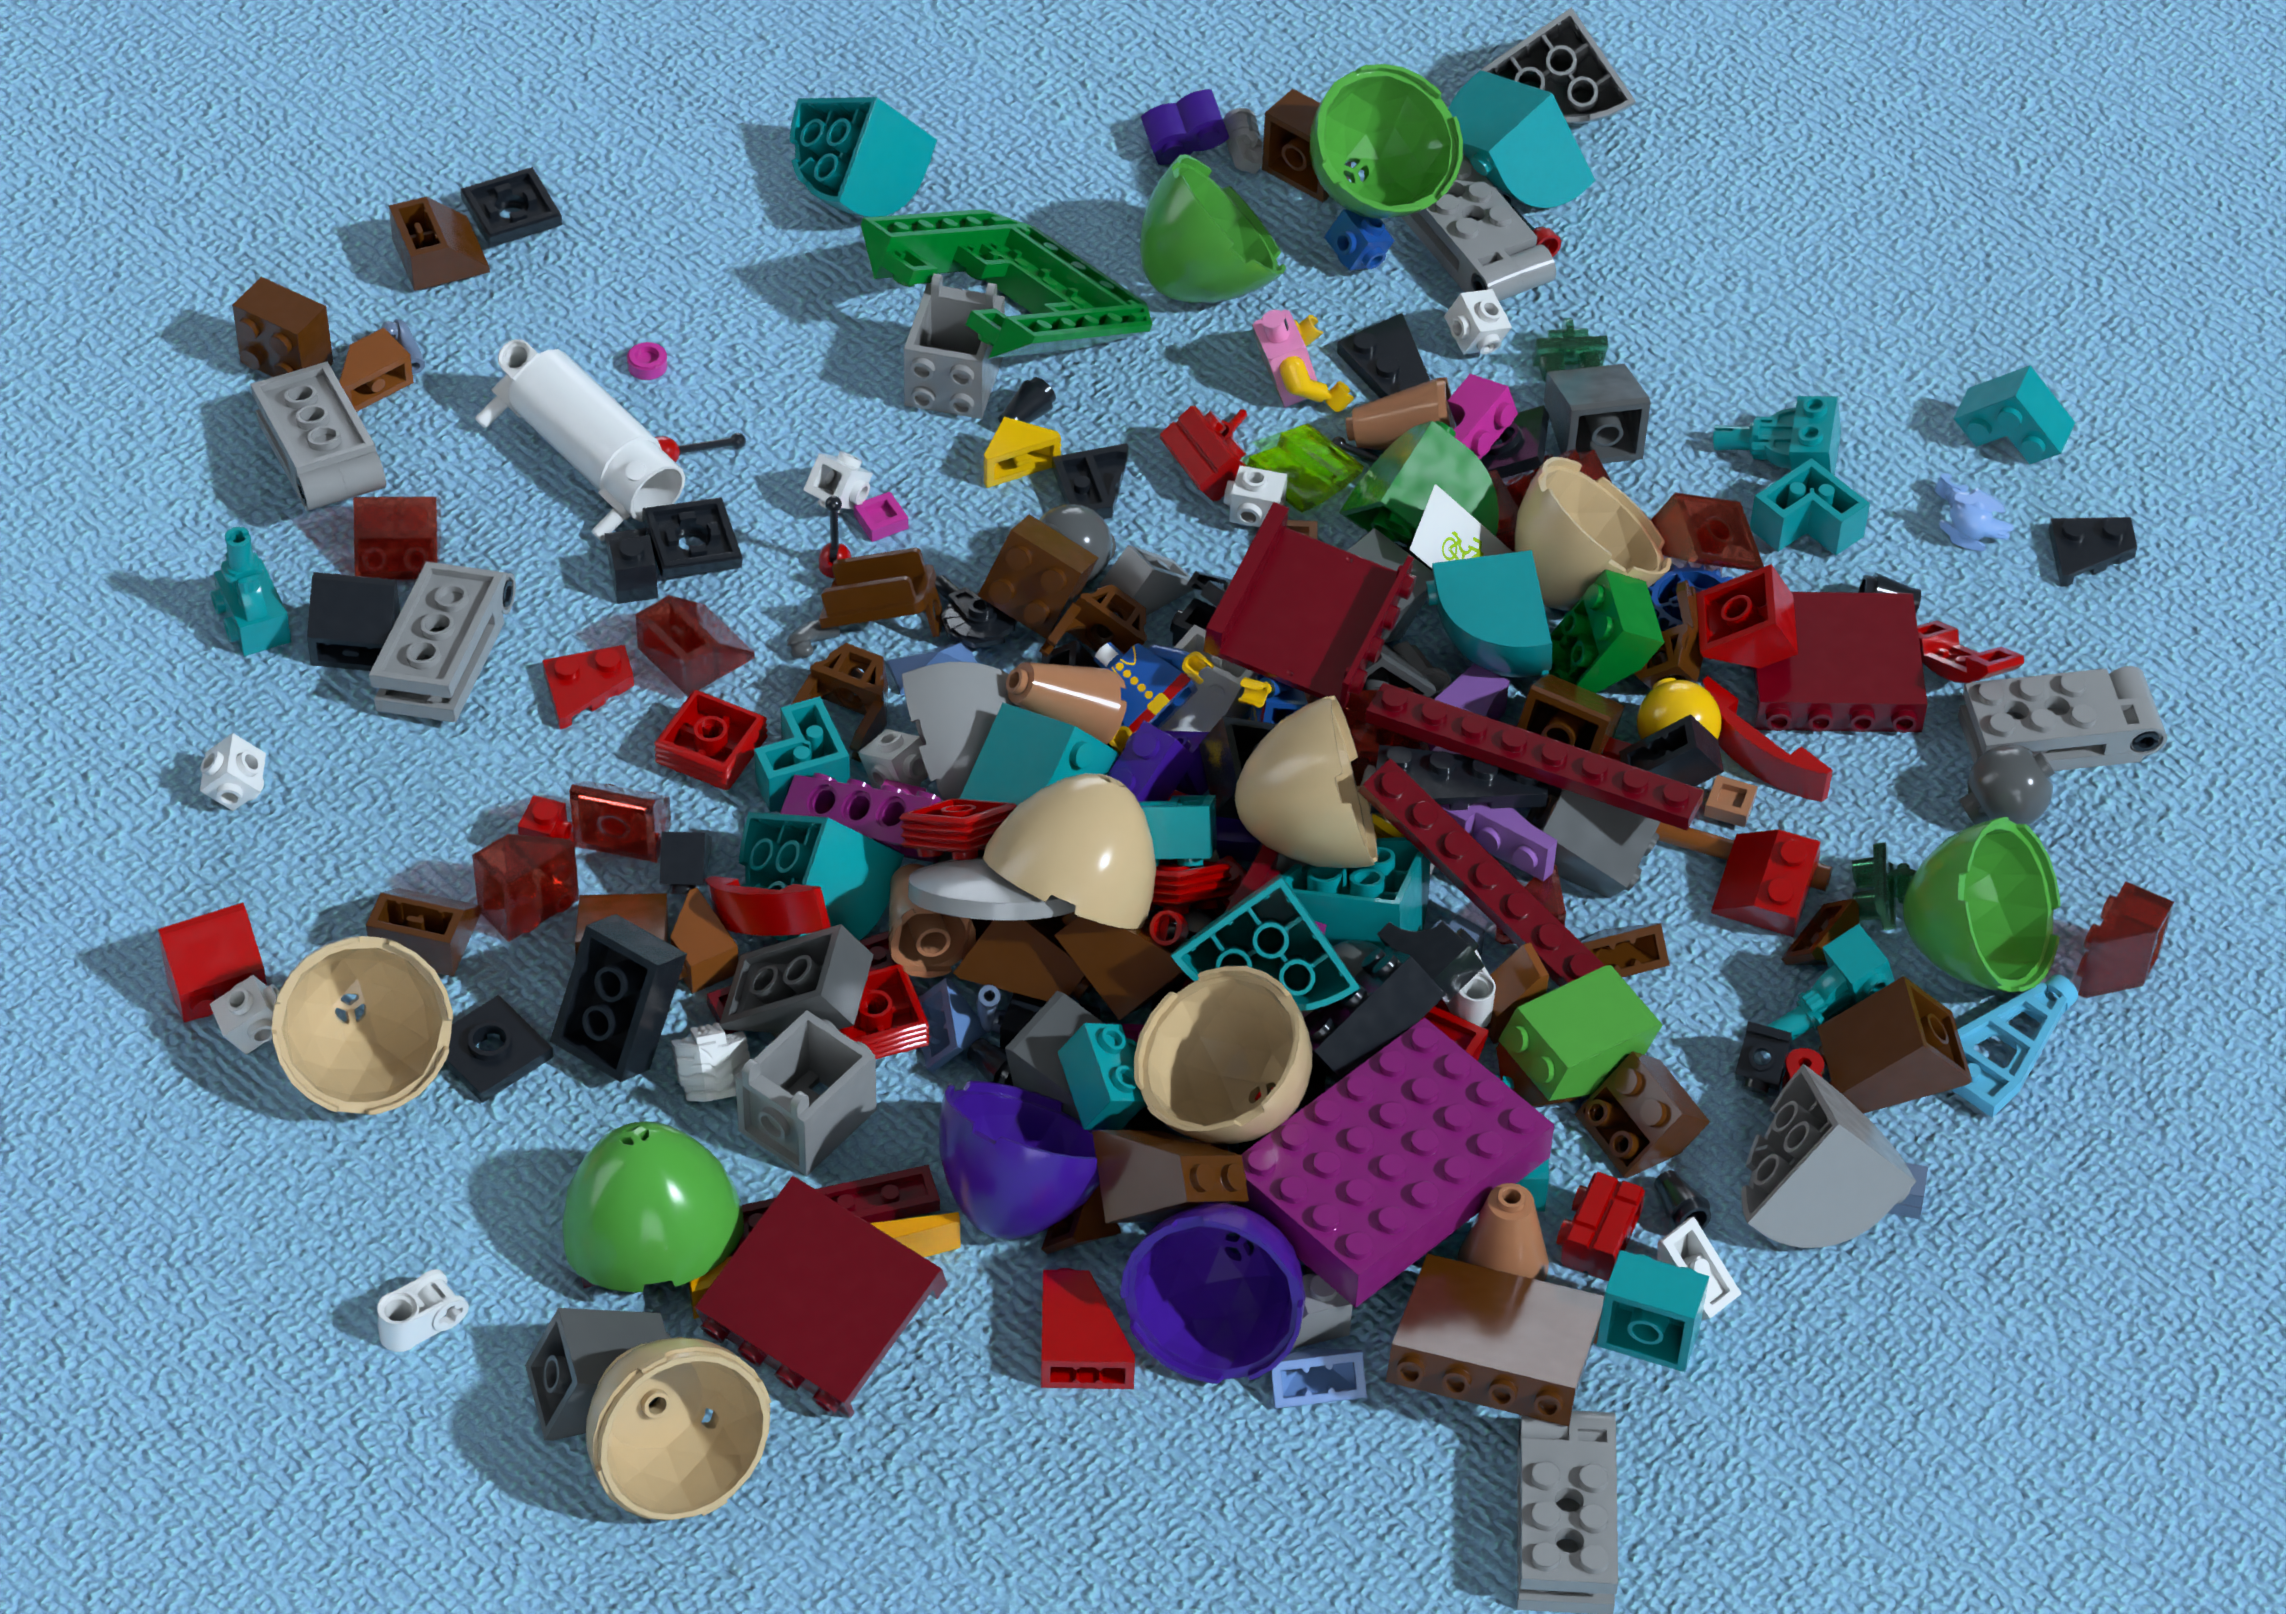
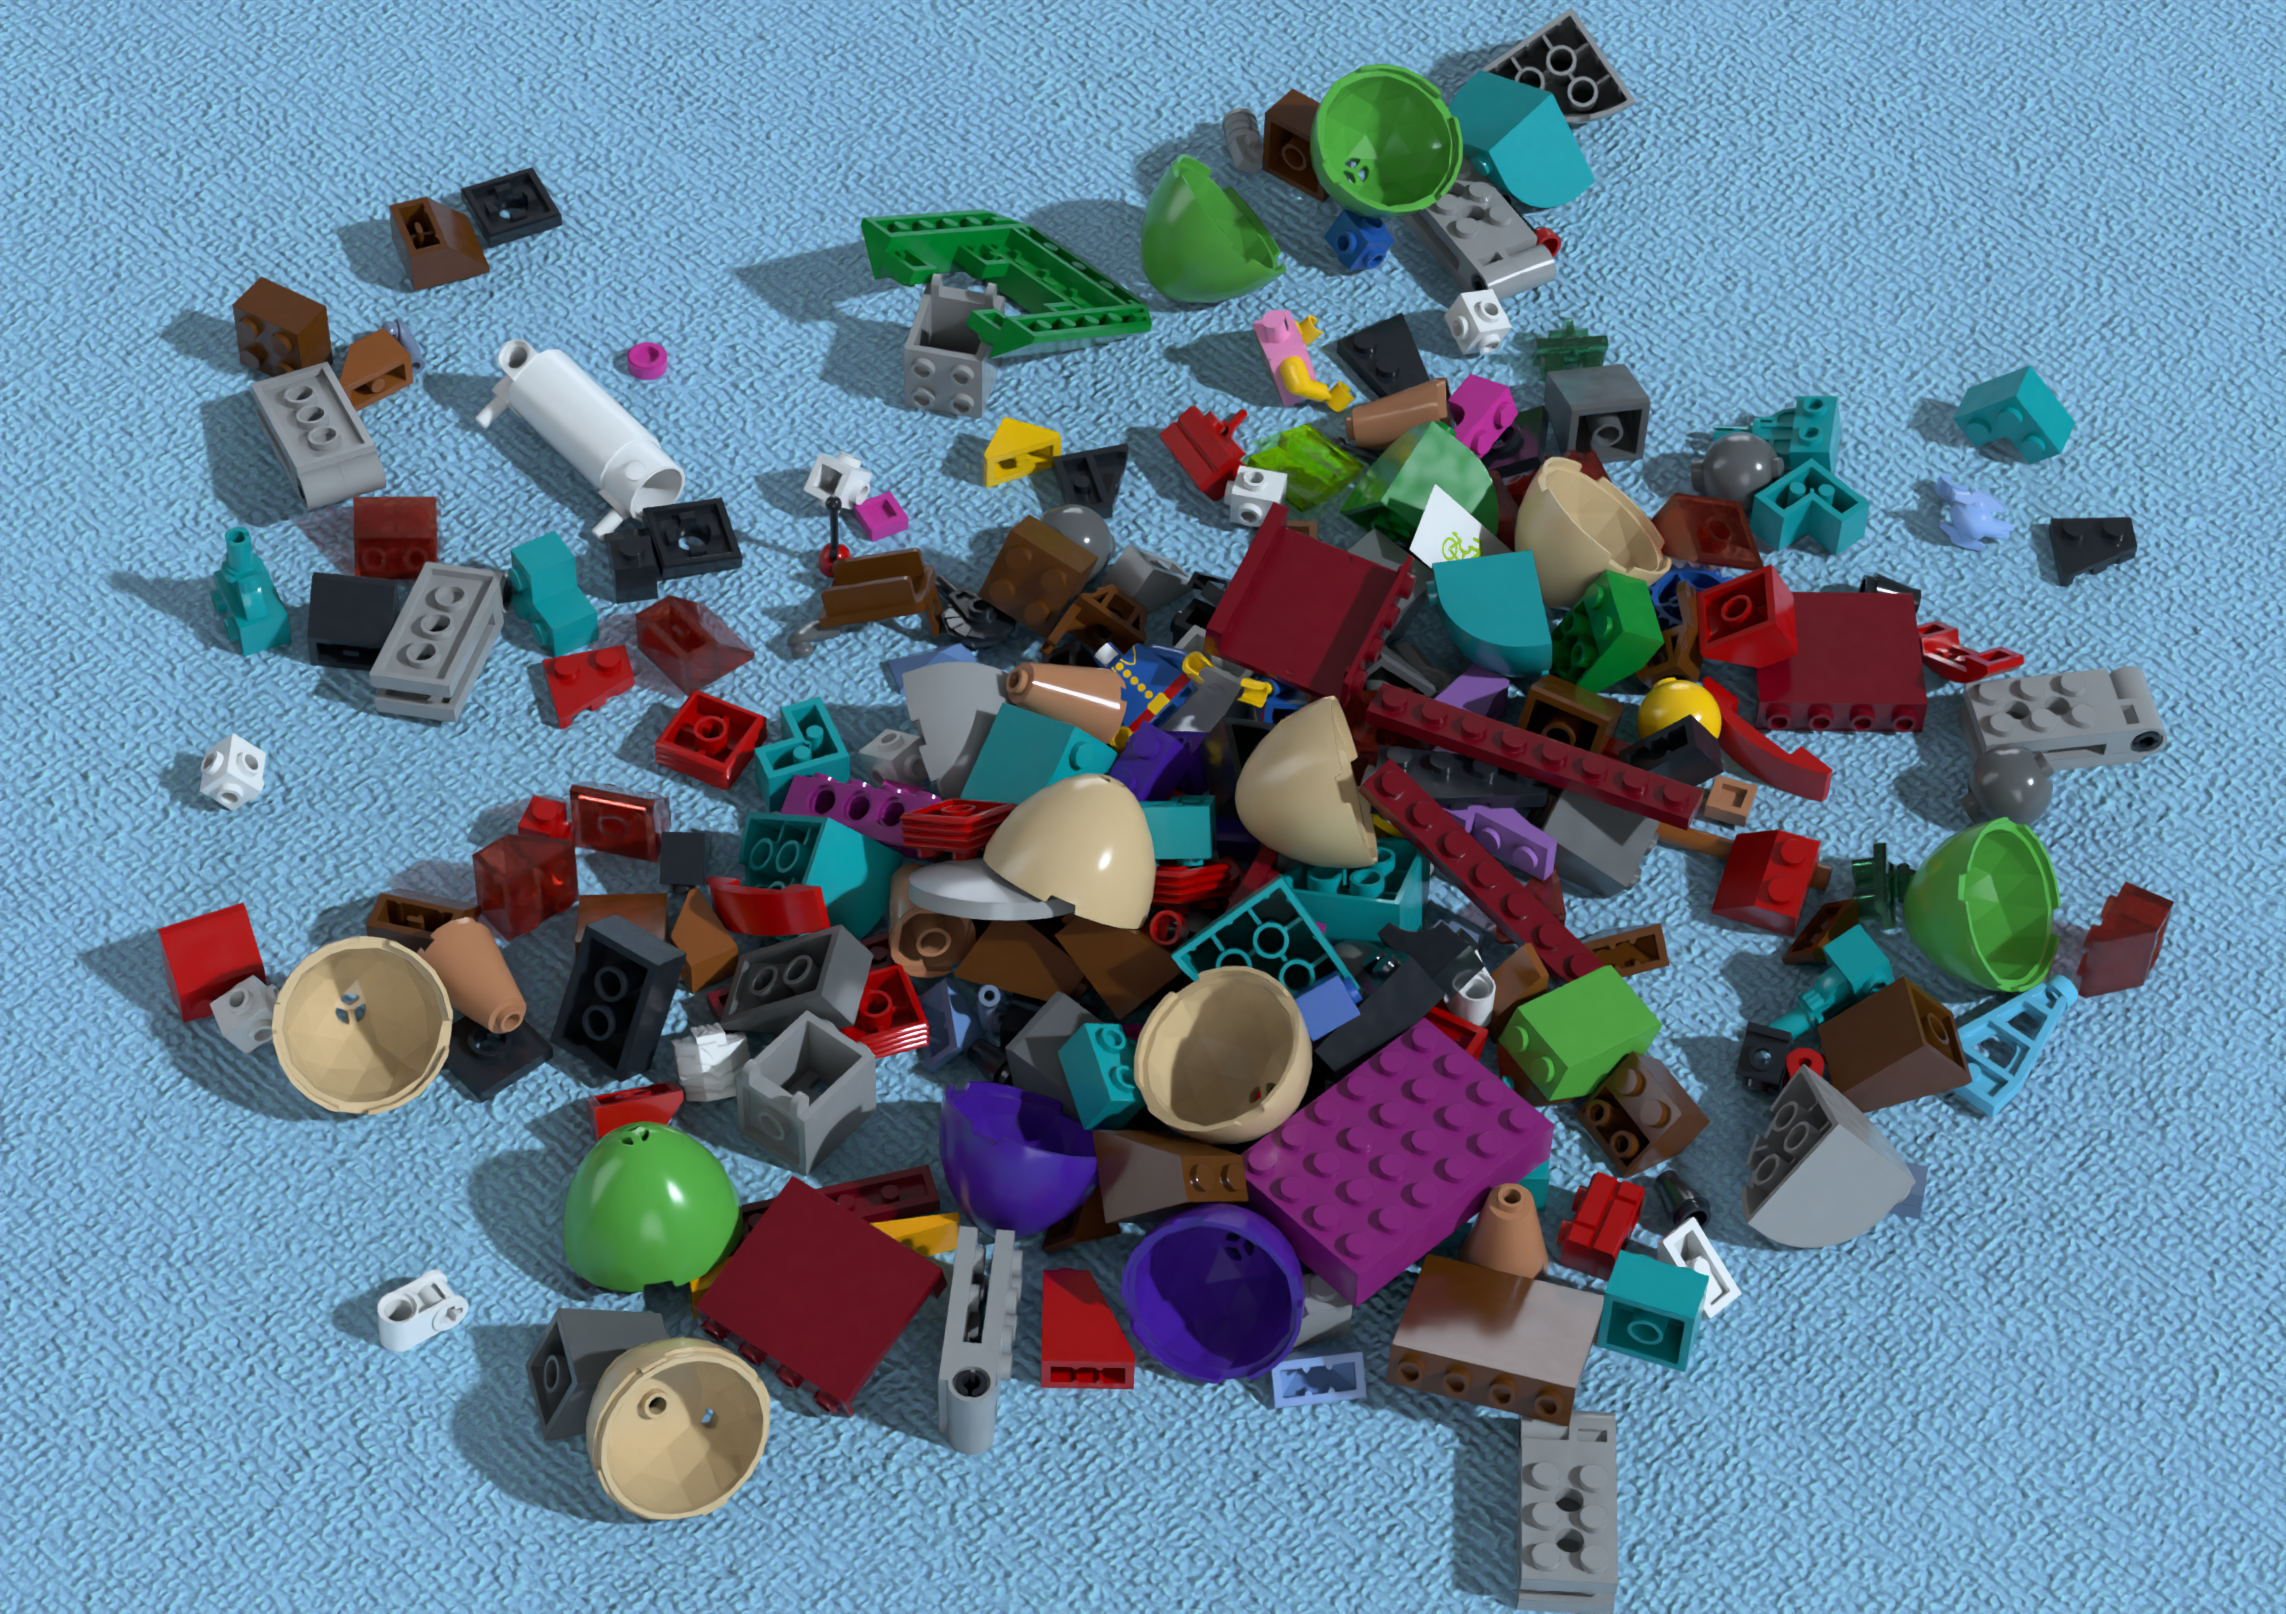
(475, 975): none -> nougat cone
(549, 595): none -> teal brick
(637, 1104): none -> red slope
(672, 449): black hinge -> none
(839, 679): reddish brown piece -> none
(859, 154): teal brick -> none
(974, 1371): none -> light grey hinge
(1030, 401): black cone -> none
(1185, 126): dark purple brick -> none
(1328, 1004): none -> blue brick
(1737, 468): none -> dark grey brick

